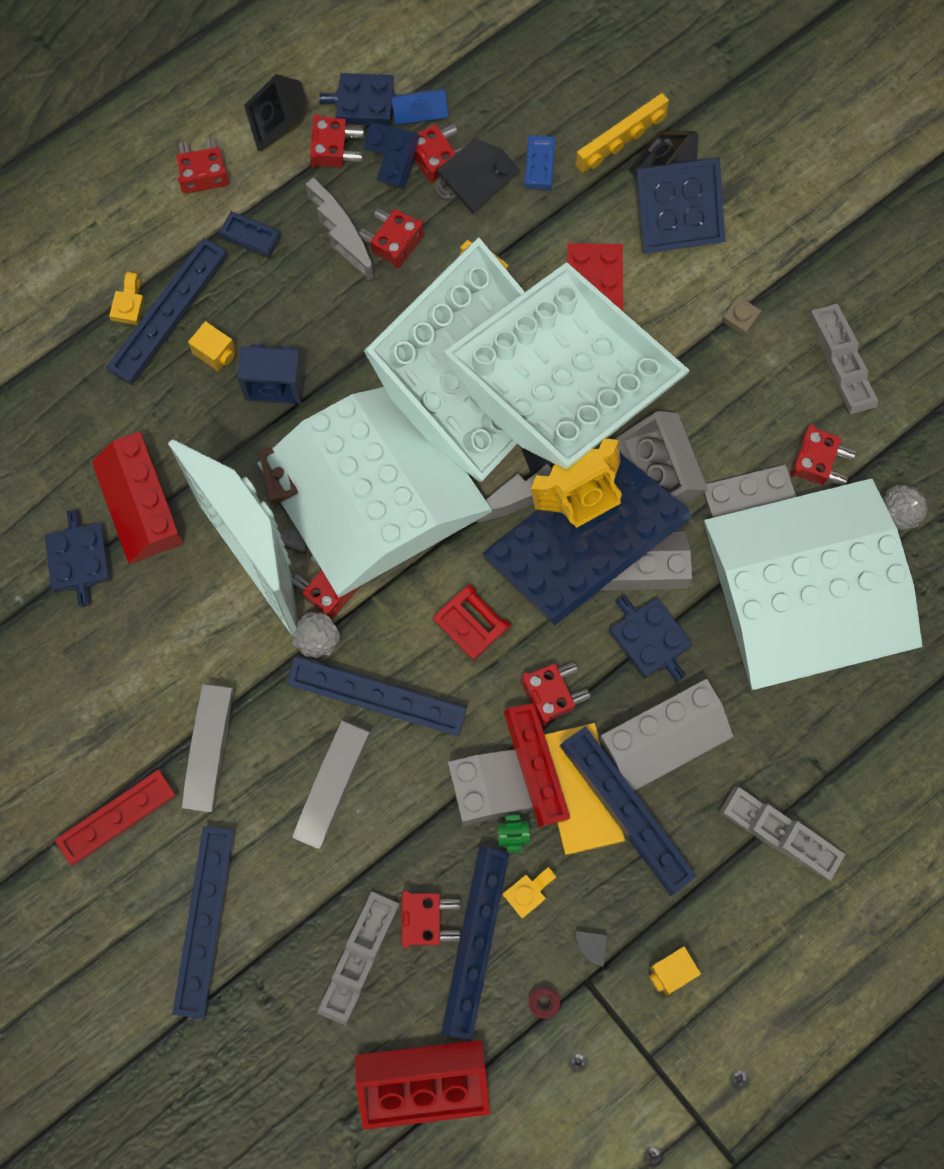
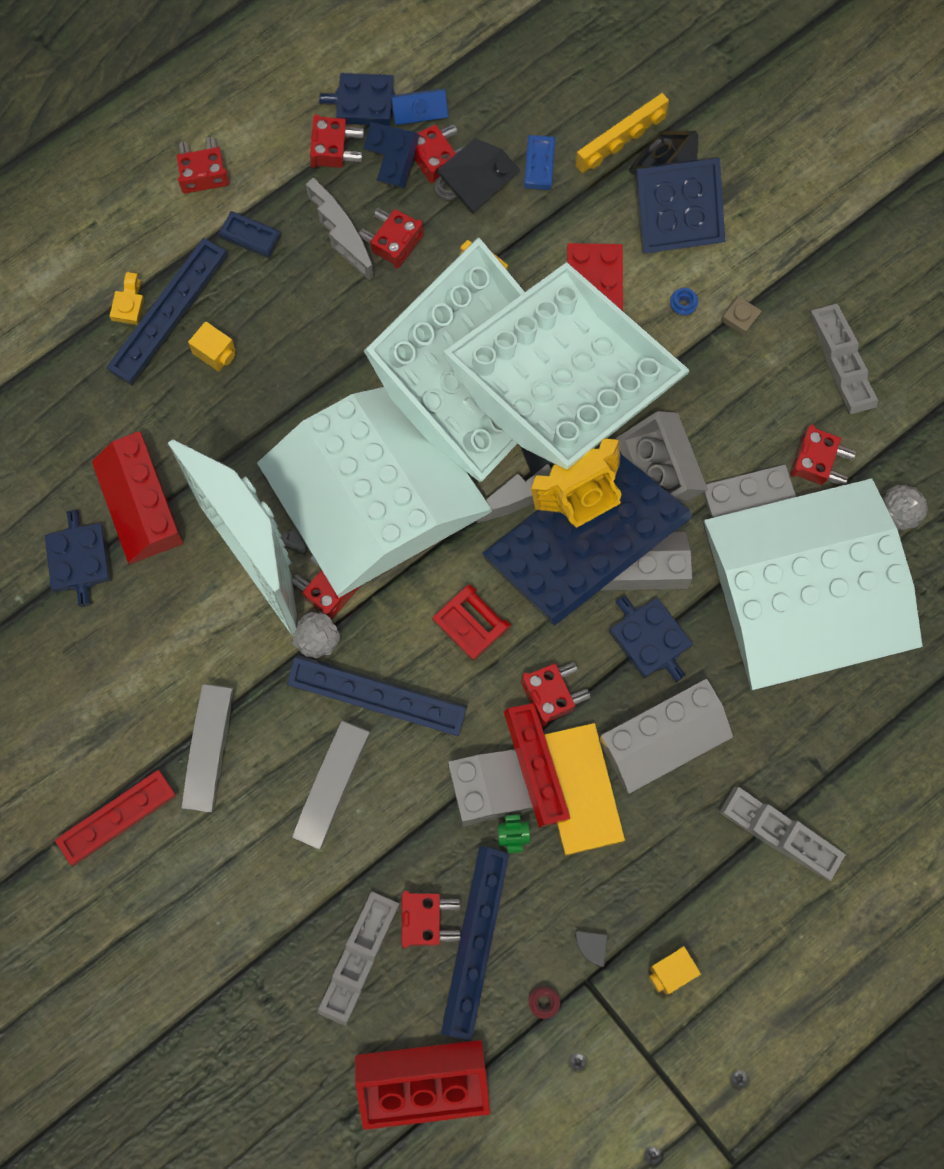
(204, 923): dark blue plate -> none
(271, 374): dark blue brick -> none
(274, 108): black slope -> none
(275, 489): reddish brown plate -> none
(526, 894): yellow plate -> none
(628, 811): dark blue plate -> none
(687, 295): none -> blue plate

